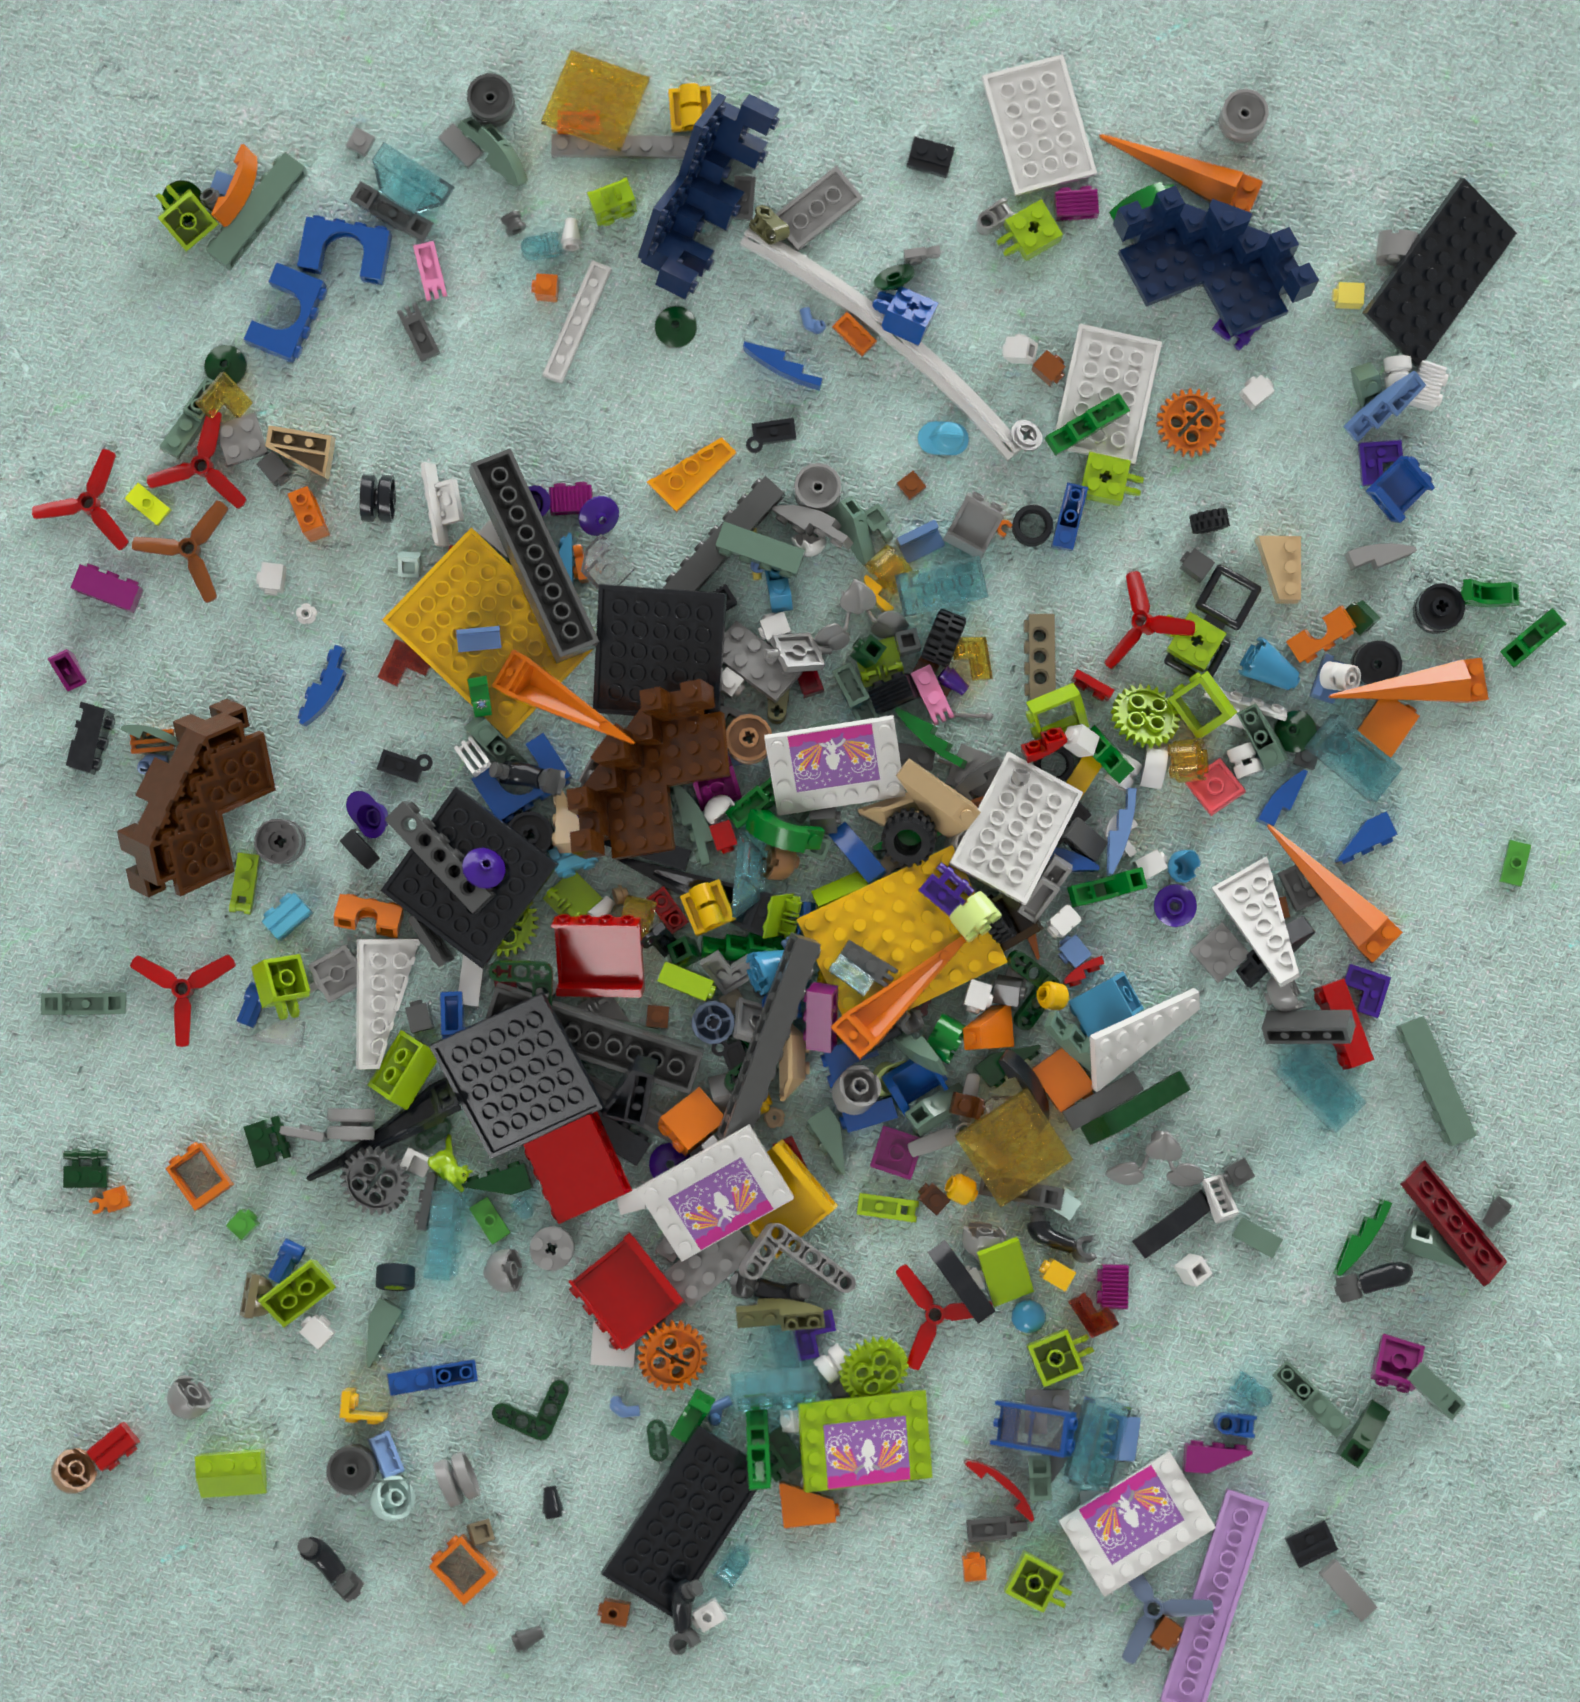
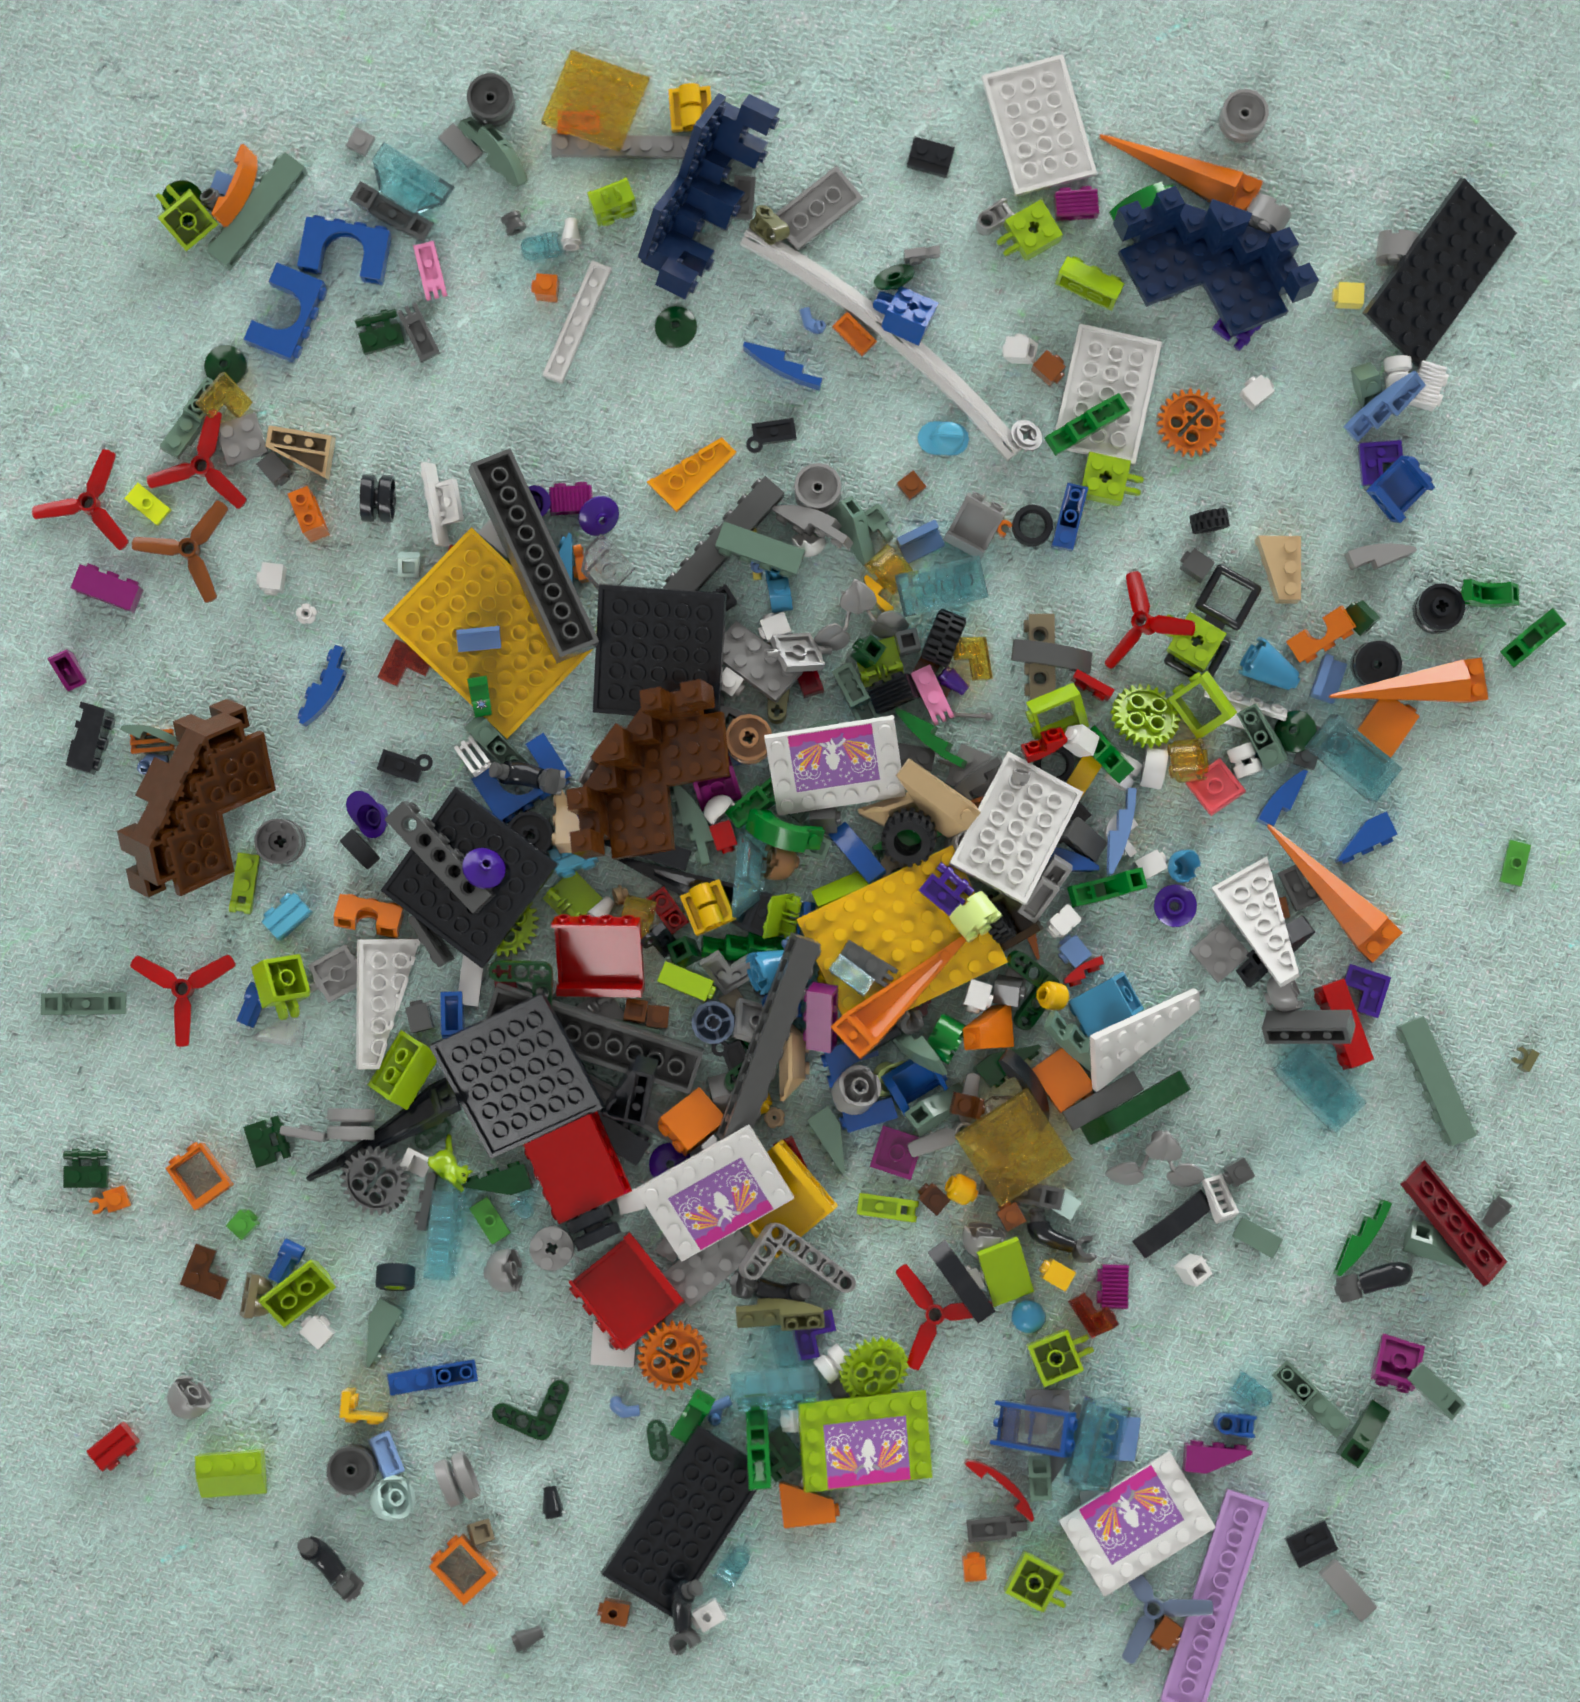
(73, 1471): medium nougat cylinder -> none
(198, 1274): none -> reddish brown plate
(380, 338): none -> dark green plate
(532, 685): orange plate -> none
(593, 1227): none -> black wheel
(635, 1010): none -> dark orange plate
(1010, 1216): none -> dark orange brick
(1051, 655): none -> dark grey slope
(1089, 282): none -> lime slope
(1267, 214): none -> light grey brick
(1339, 676): white wheel -> none
(1528, 1059): none -> olive tile

